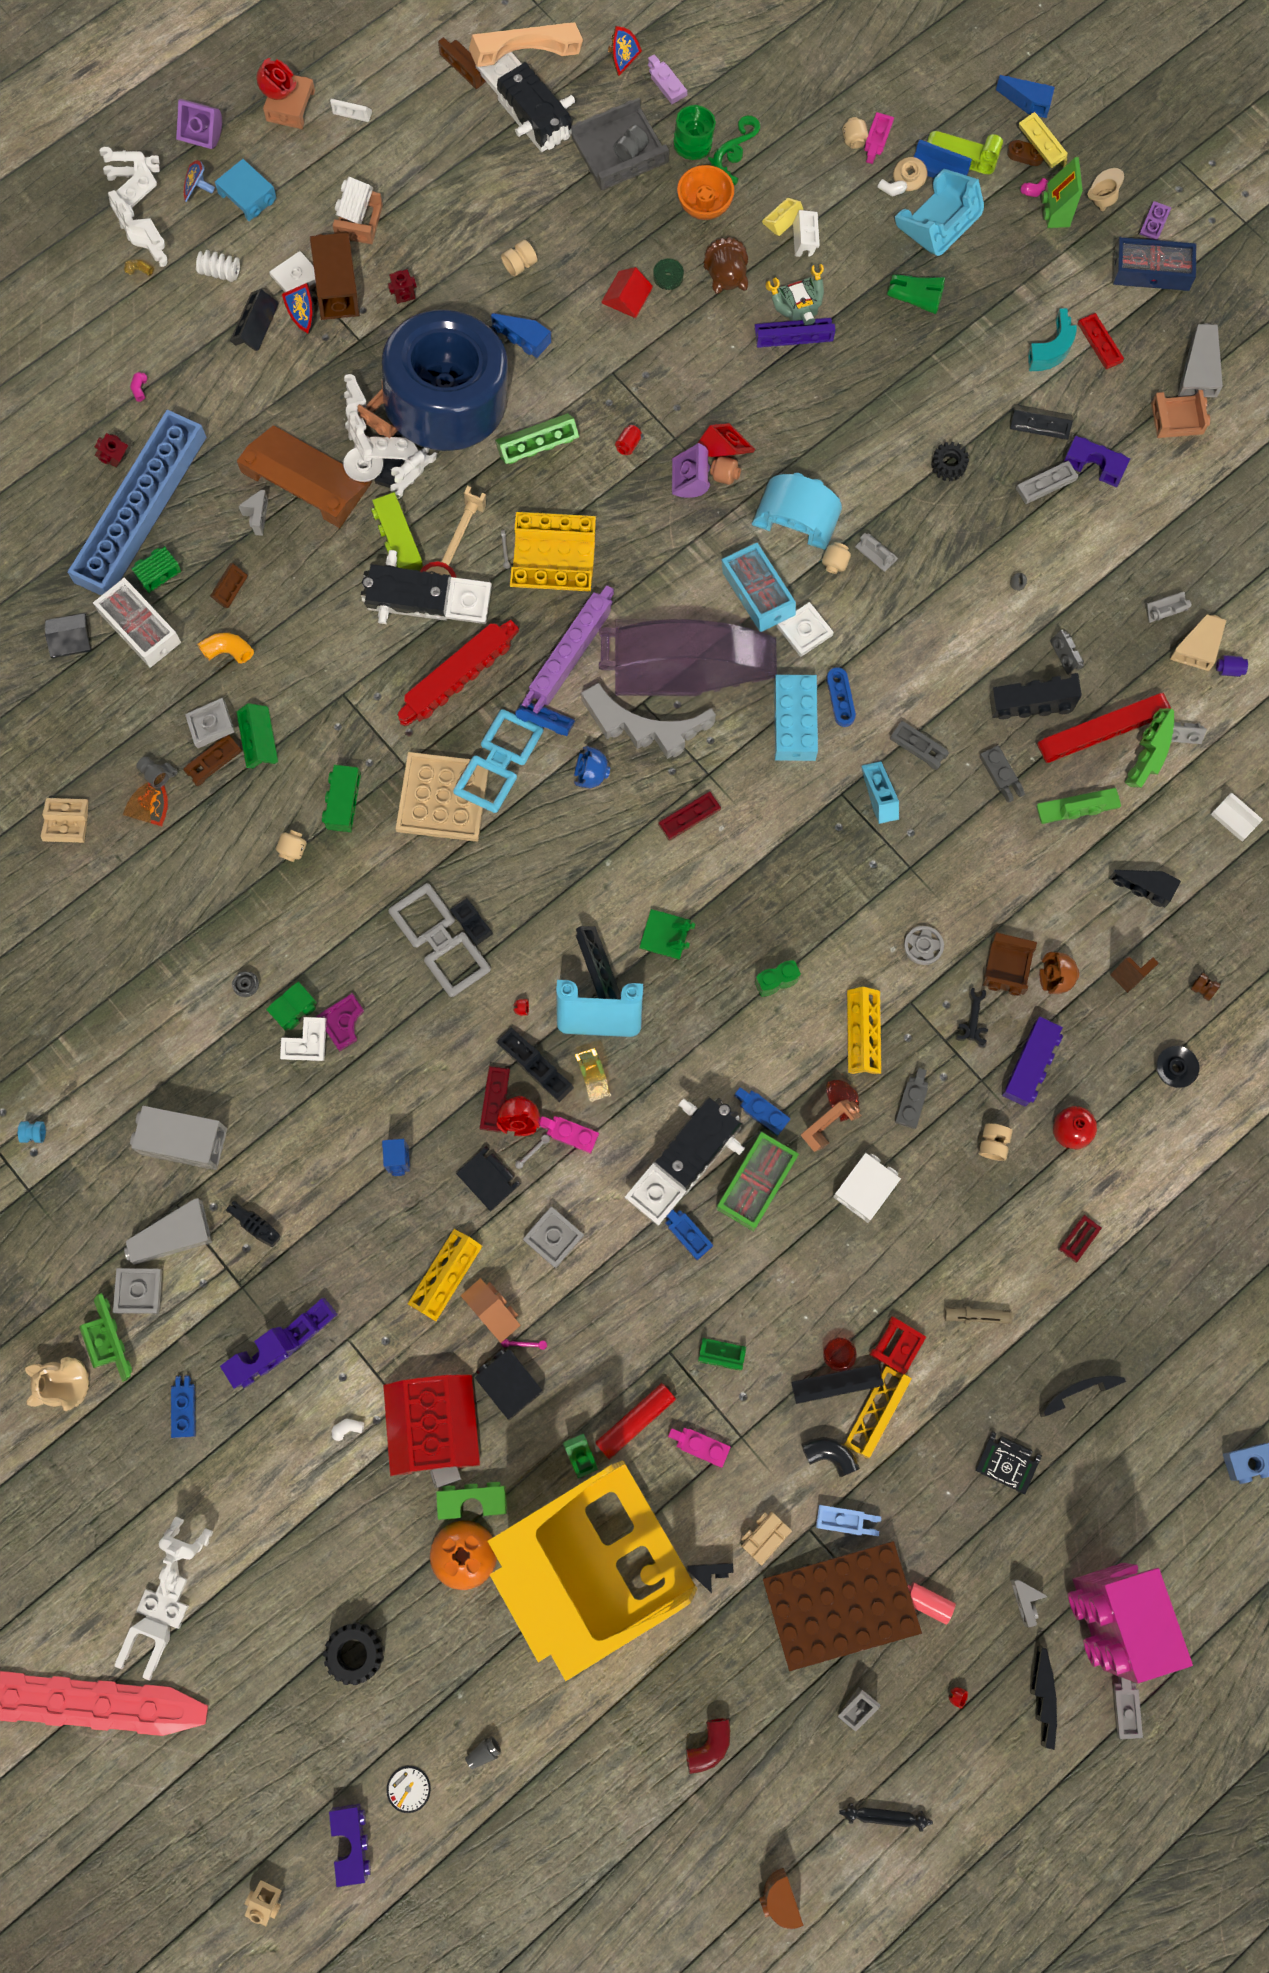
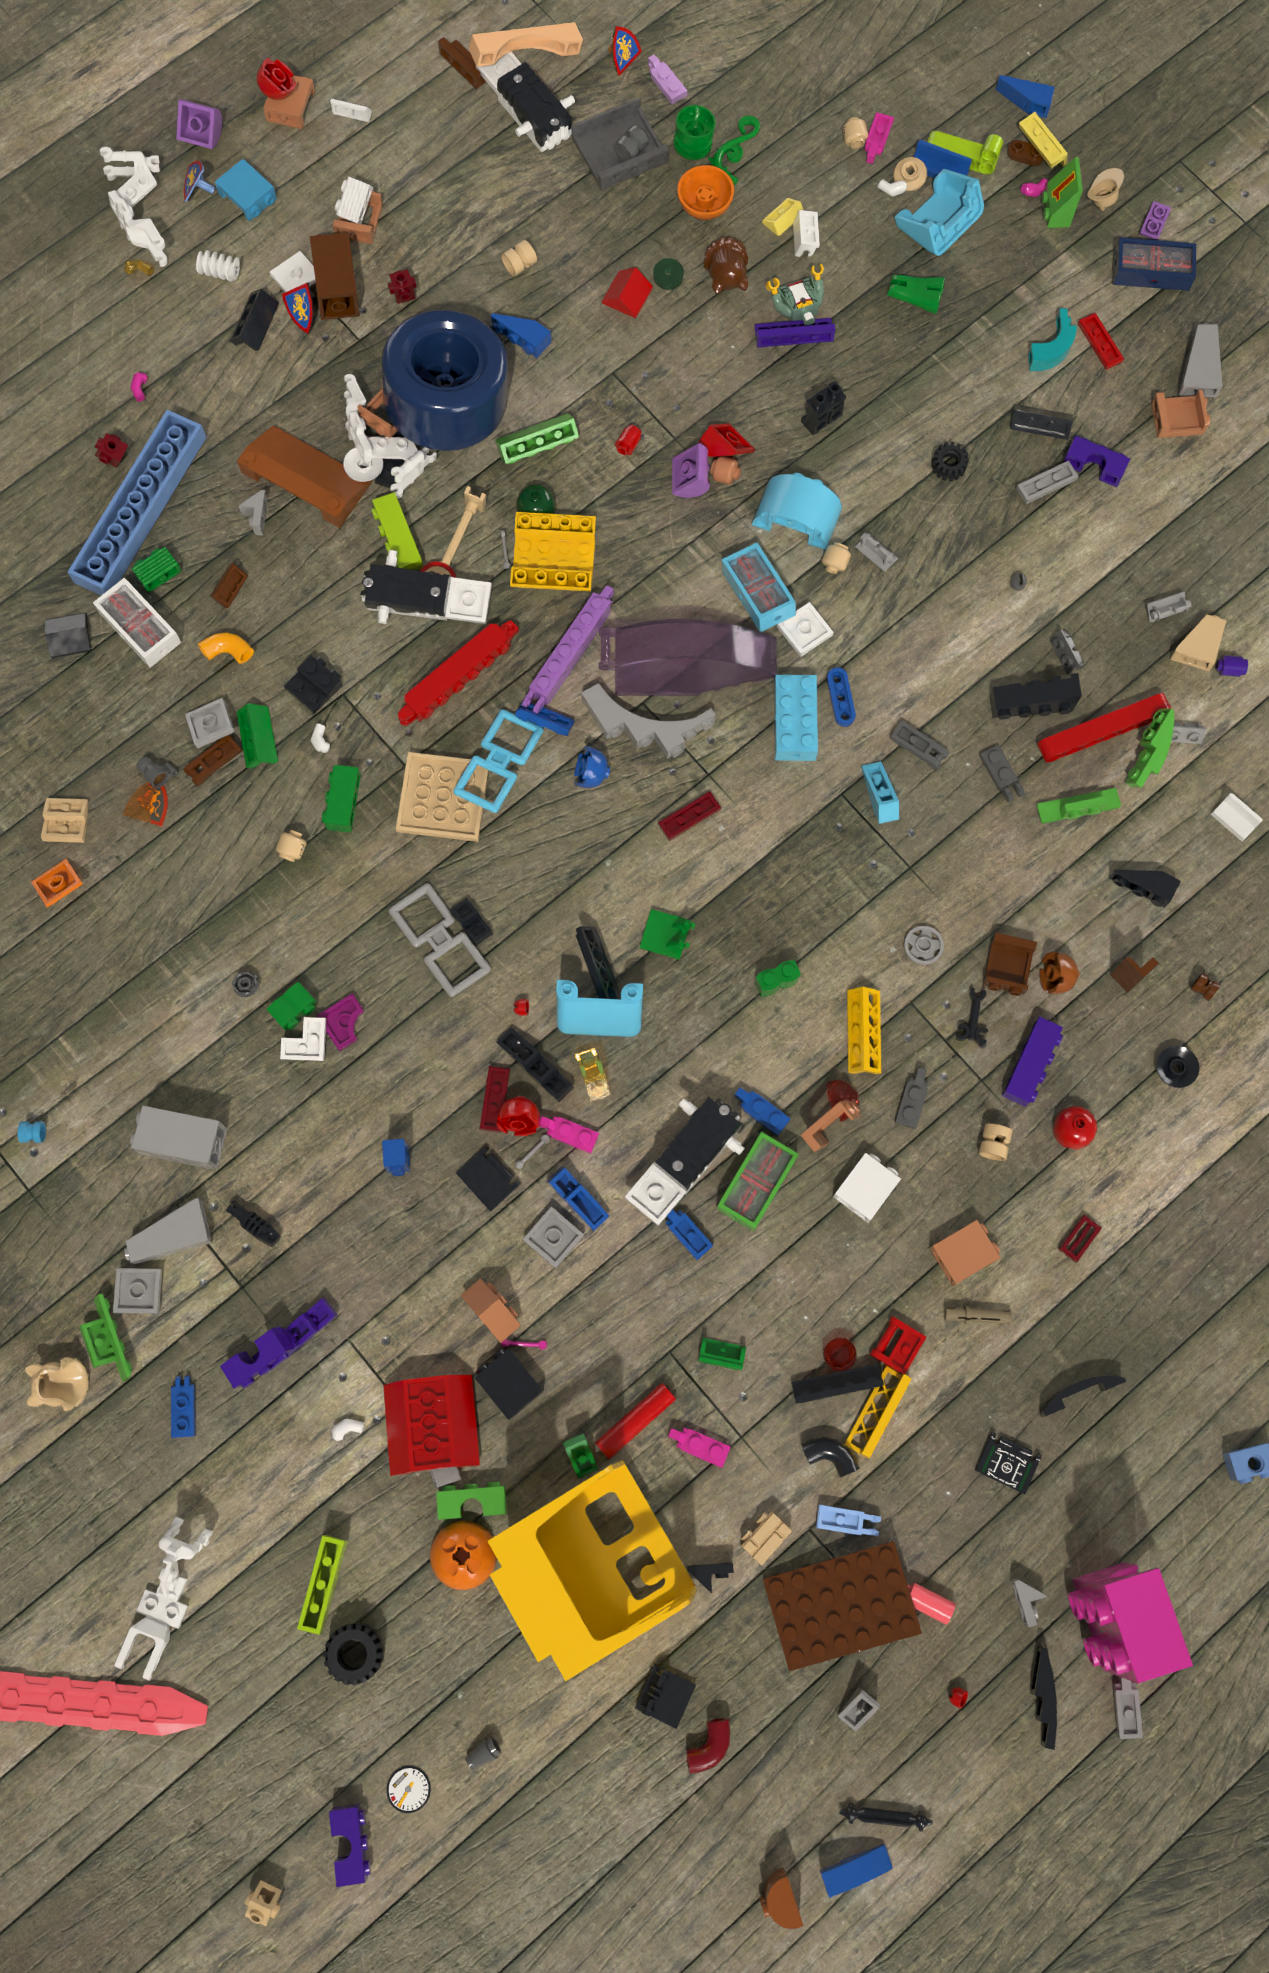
(57, 883): none -> orange slope
(313, 683): none -> black plate
(317, 739): none -> white arm
(322, 1584): none -> lime brick
(447, 1276): yellow fence -> none
(536, 499): none -> dark green cylinder
(577, 1198): none -> blue slope
(665, 1696): none -> black hinge
(822, 408): none -> black hips
(855, 1870): none -> blue slope
(965, 1252): none -> nougat panel

